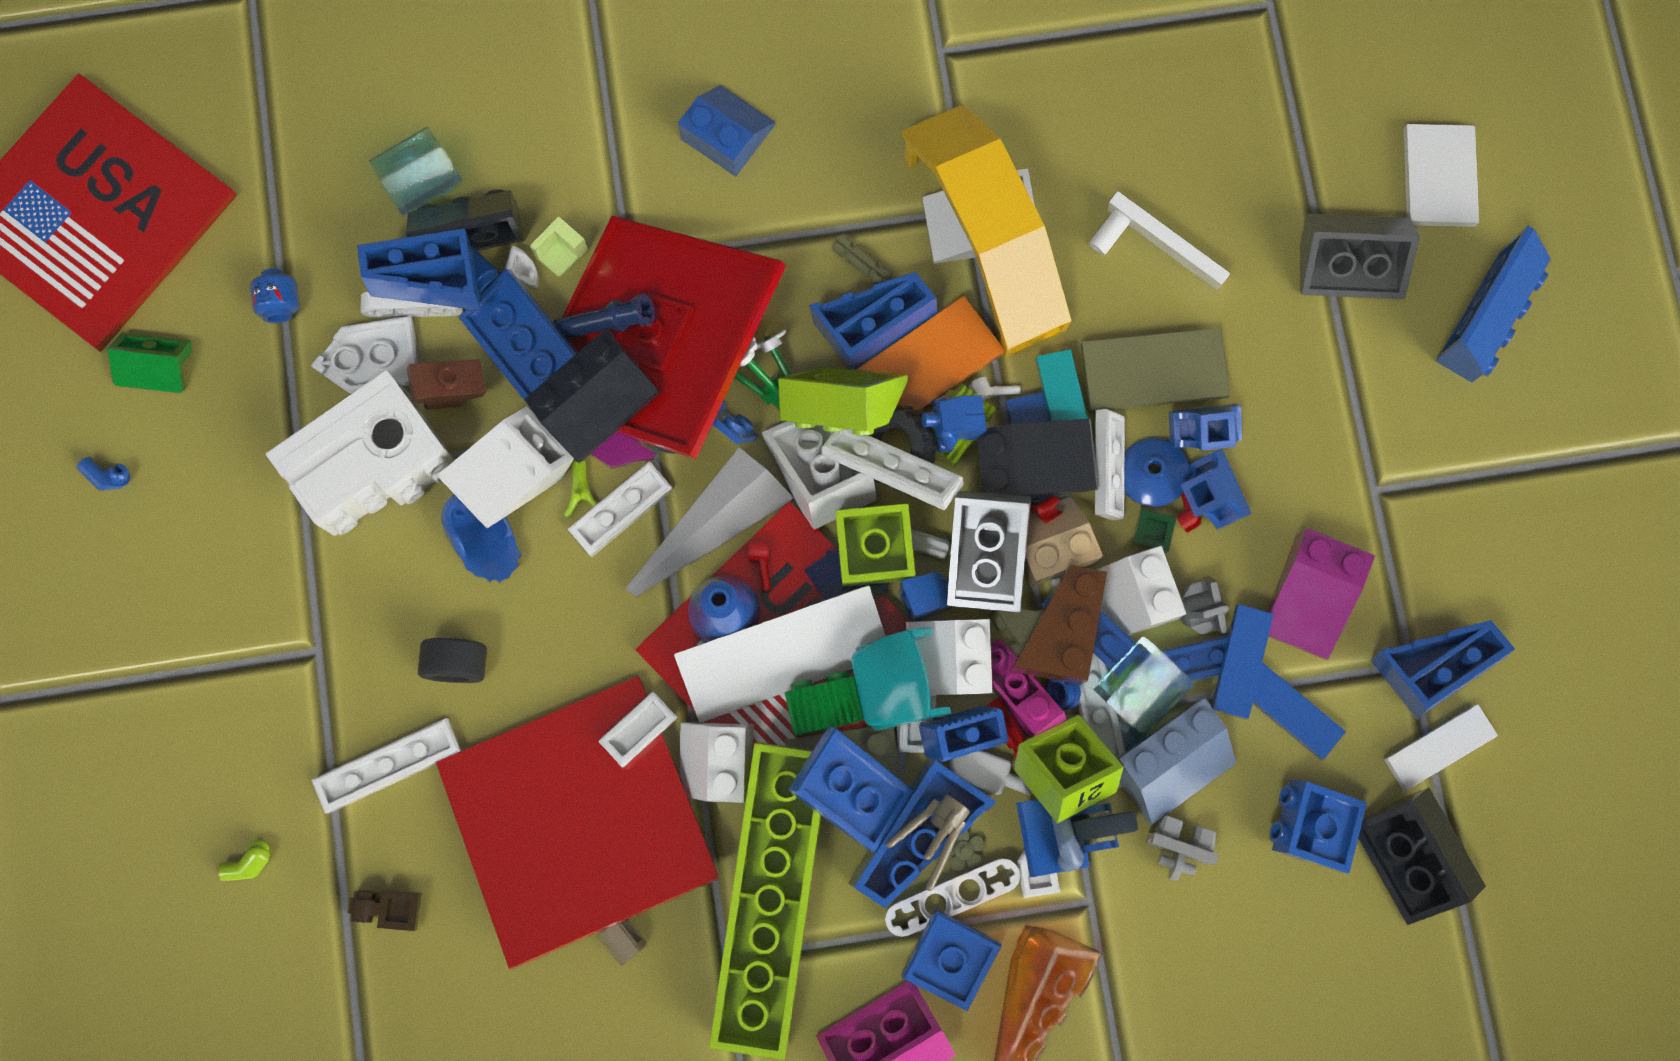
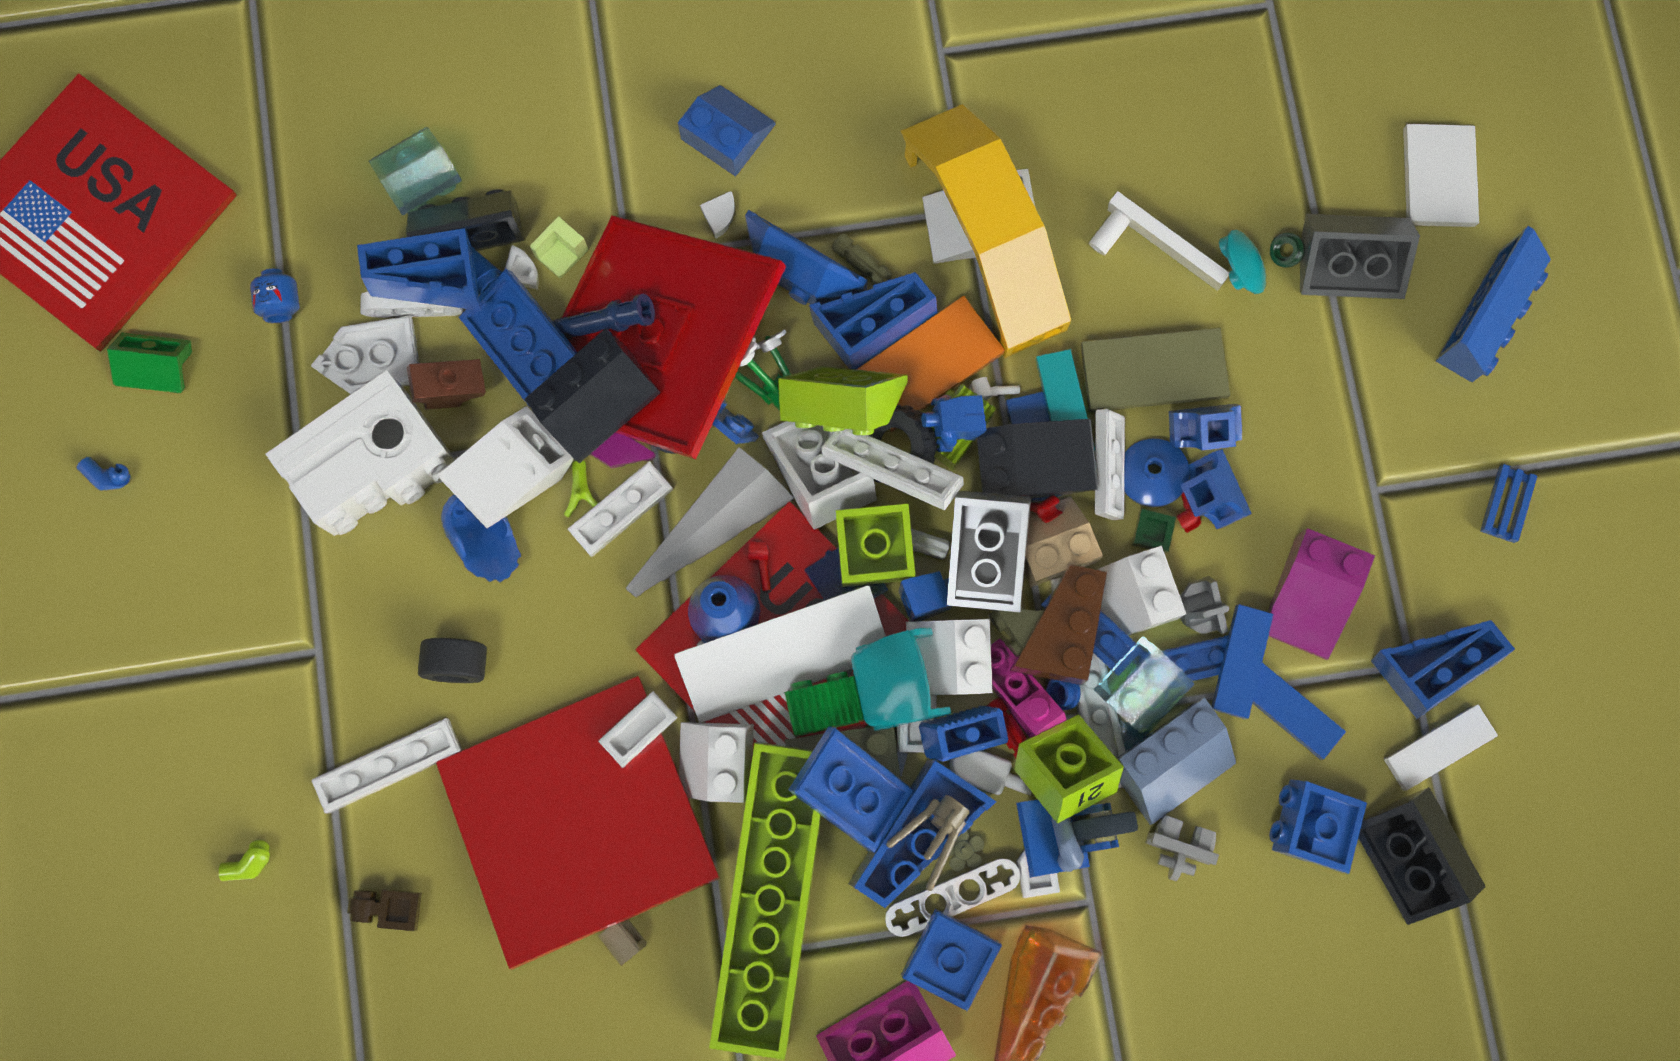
(719, 213): none -> white tile
(808, 272): none -> blue wedge
(1245, 261): none -> teal dish
(1277, 250): none -> dark green plate
(1522, 506): none -> blue tile

